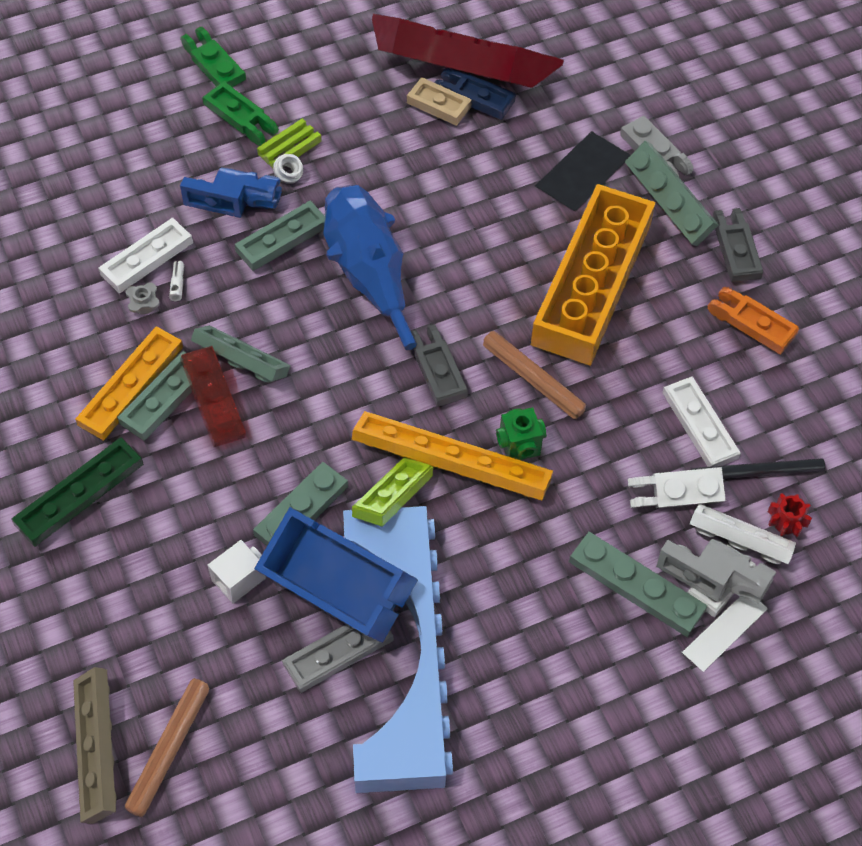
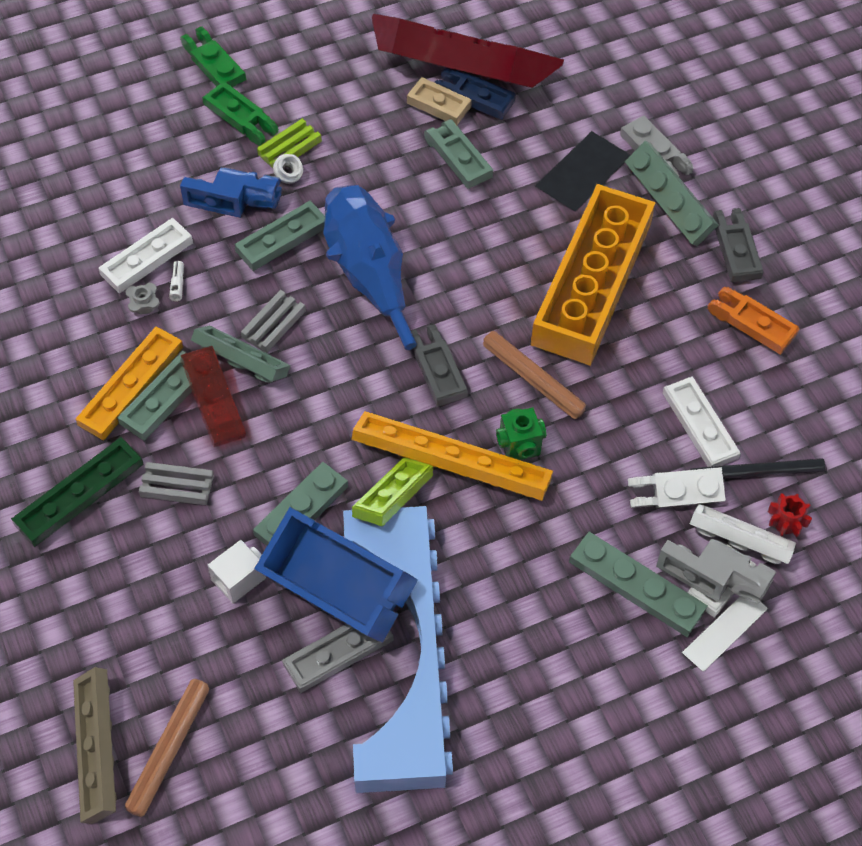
(178, 478): none -> light grey tile
(269, 318): none -> light grey tile
(459, 153): none -> sand green plate

